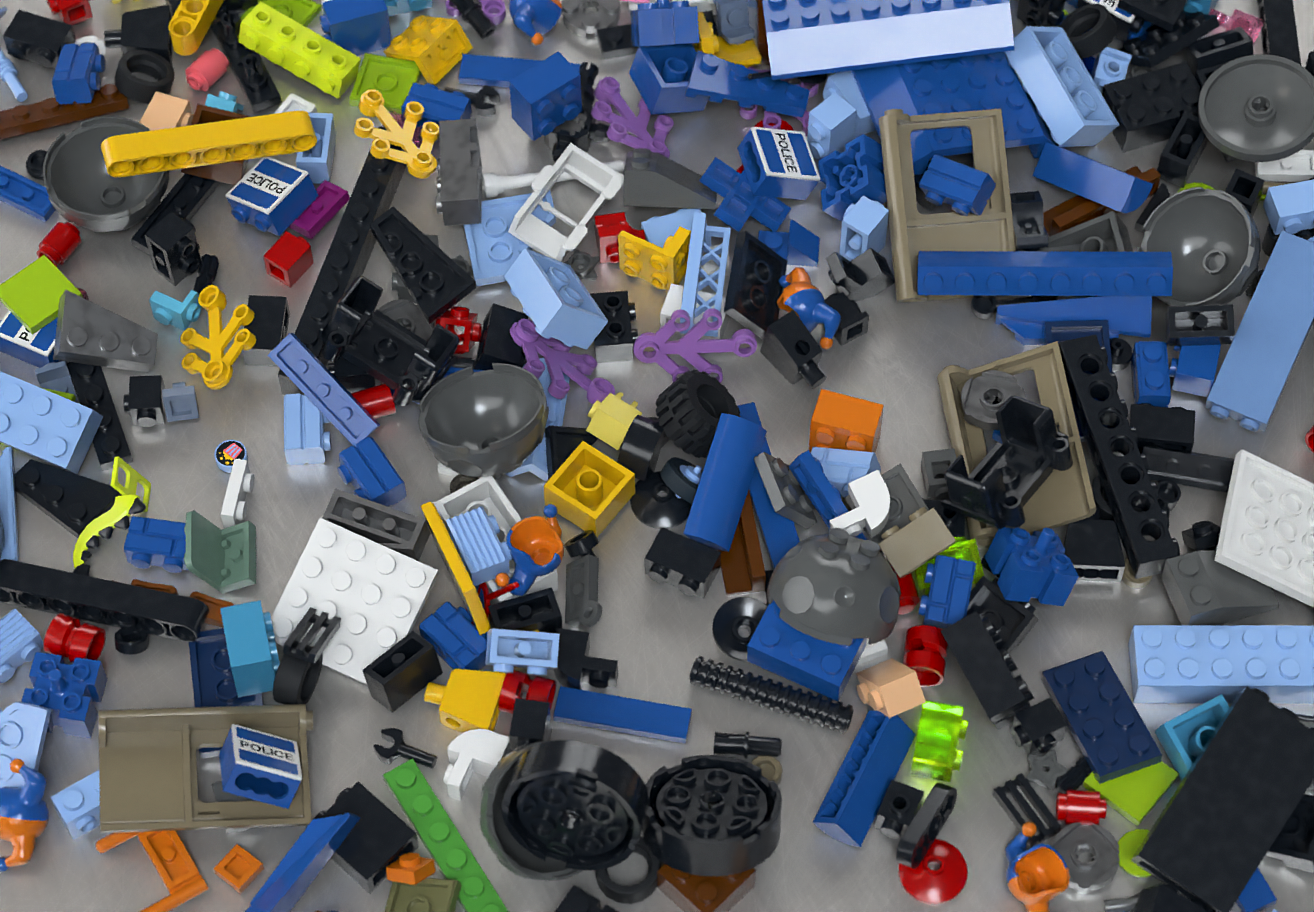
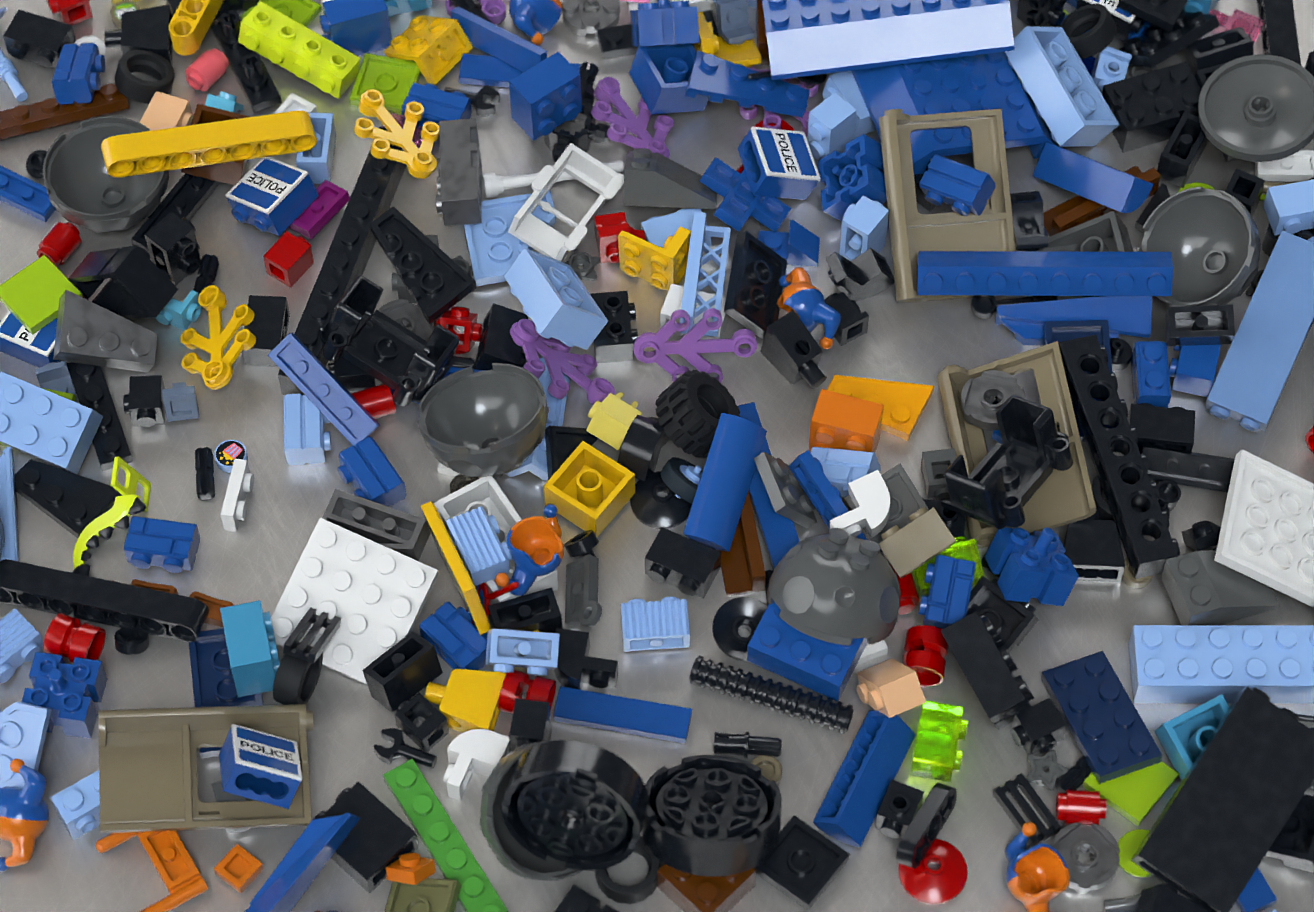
(120, 8): none -> tile
(135, 286): none -> black piece
(204, 477): none -> black piece
(220, 556): sand green bracket -> none
(420, 710): none -> black brick
(498, 41): none -> blue tile
(655, 624): none -> light blue brick
(802, 863): none -> black plate
(901, 400): none -> light orange wing

